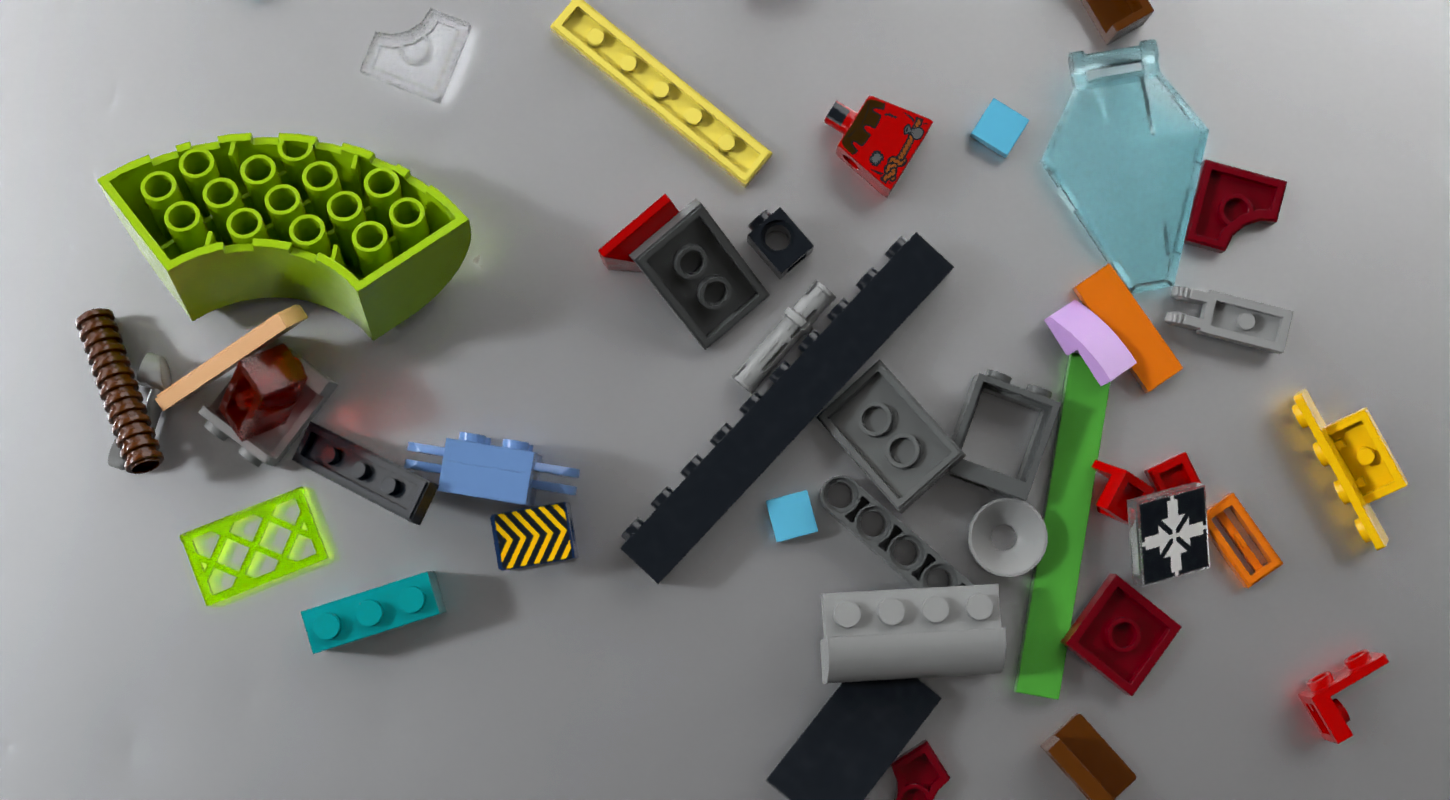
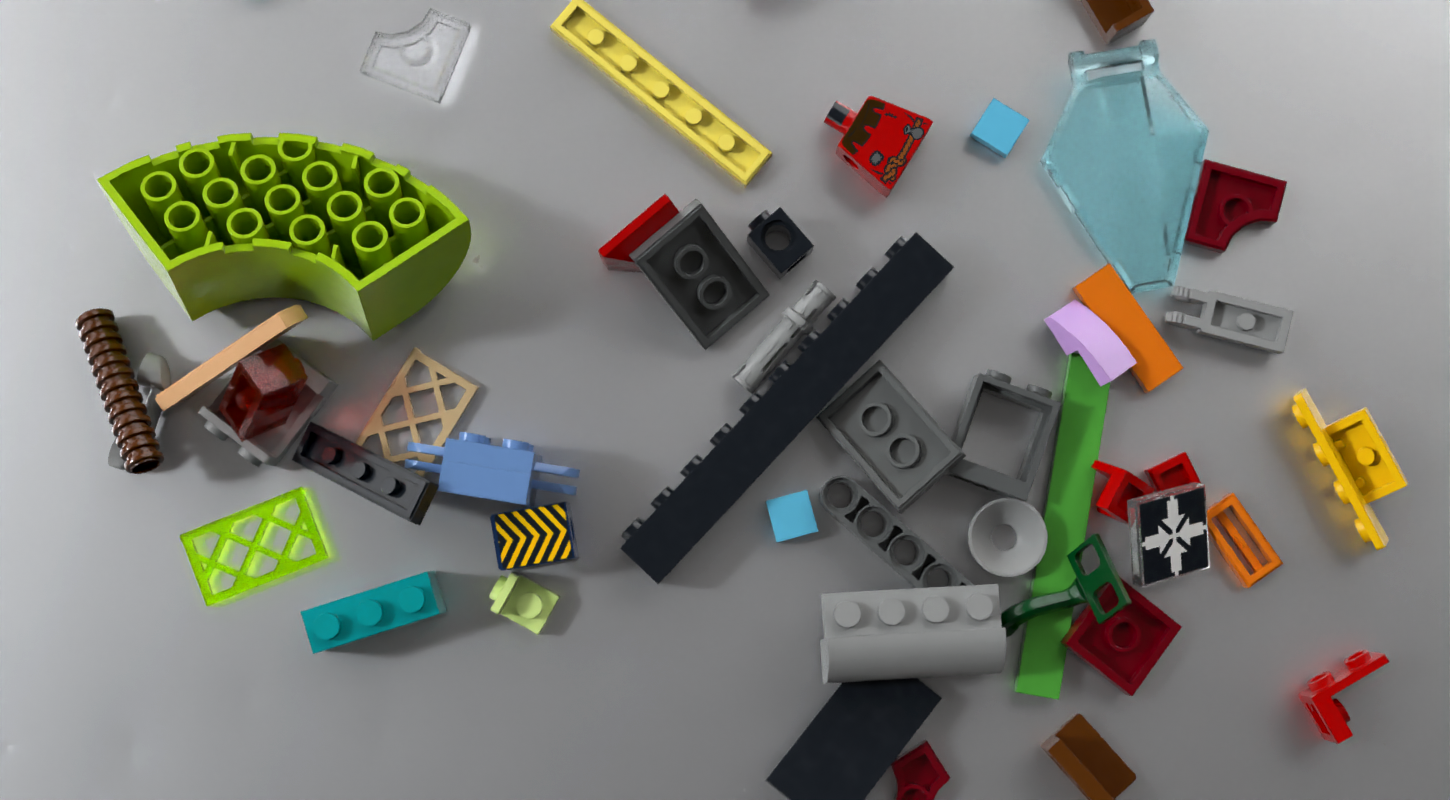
(400, 388): none -> tan window
(523, 601): none -> yellowish green bracket
(1082, 590): none -> dark green piece

